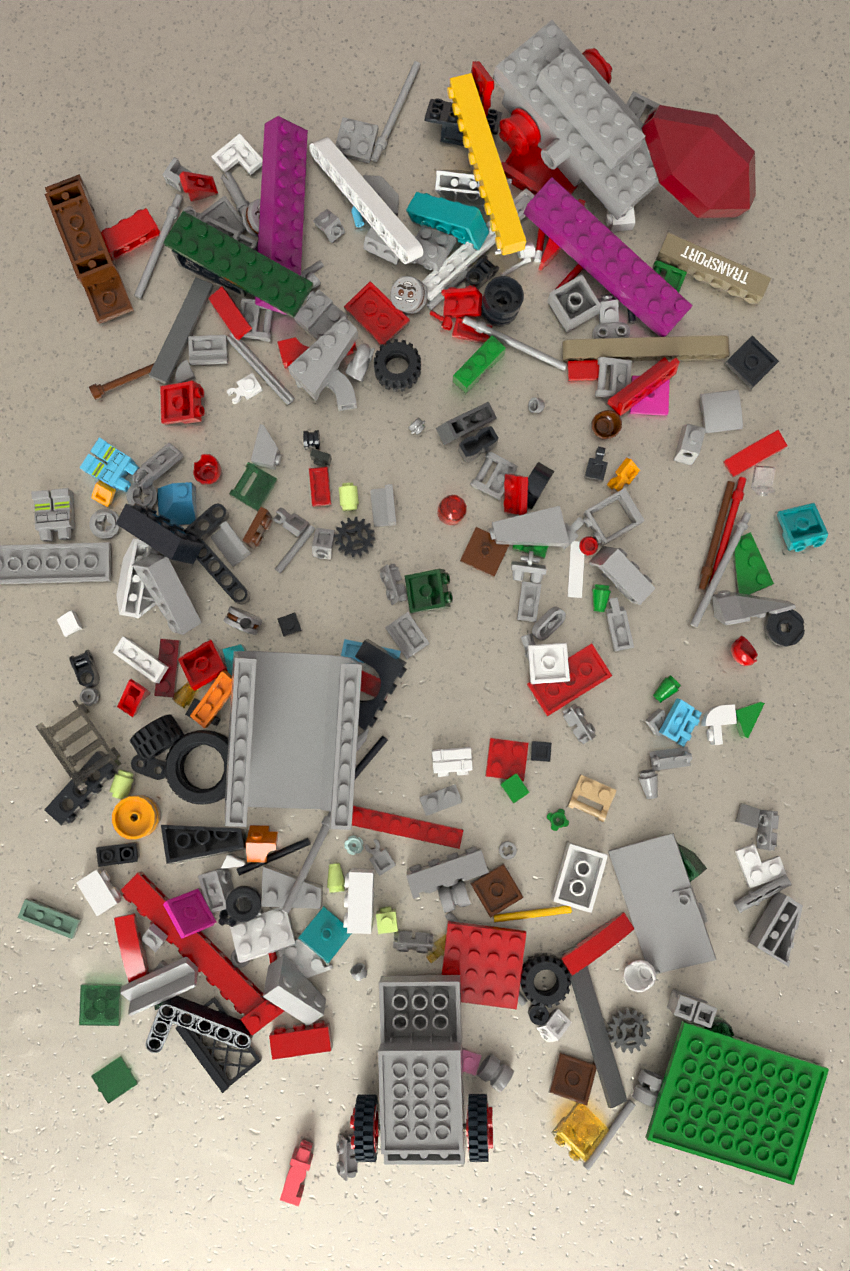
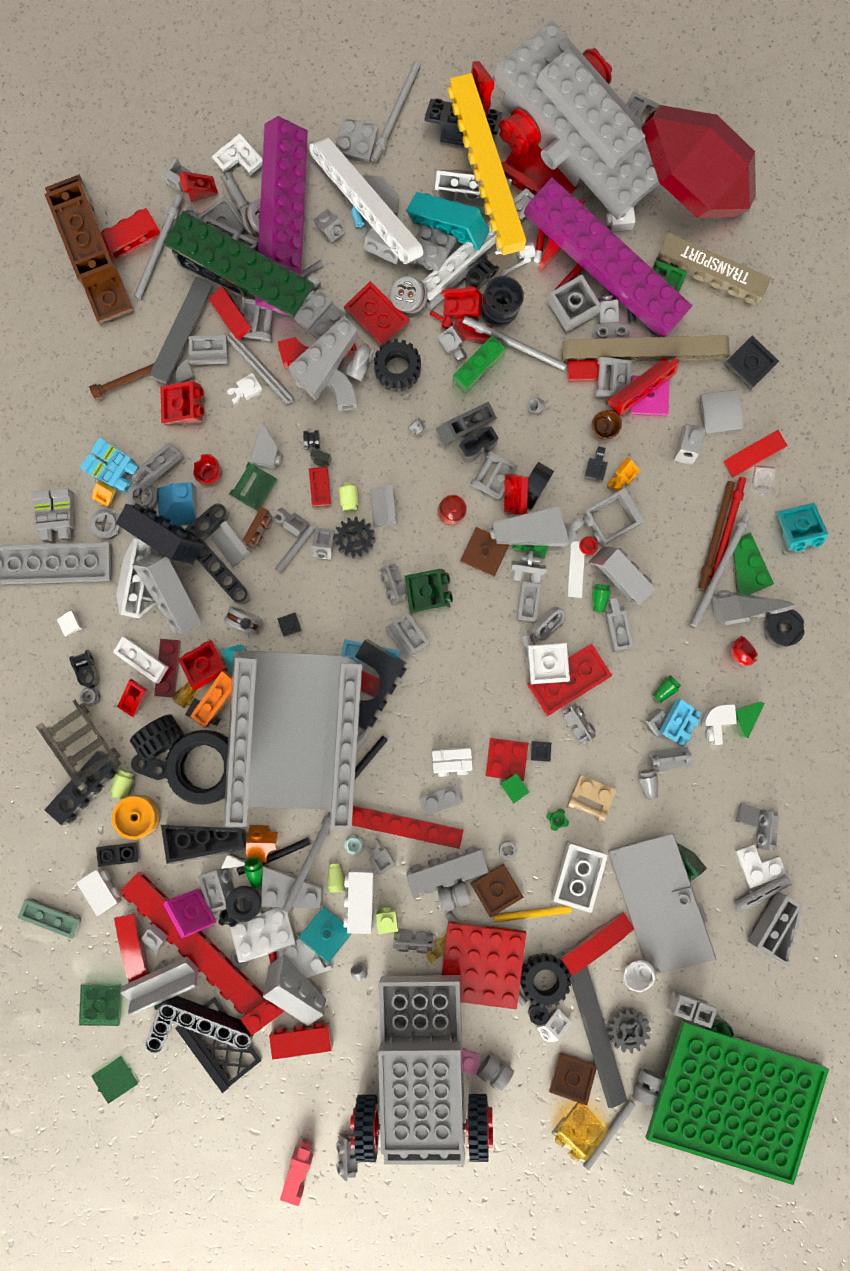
(254, 871): none -> green cone
(451, 341): none -> light grey plate

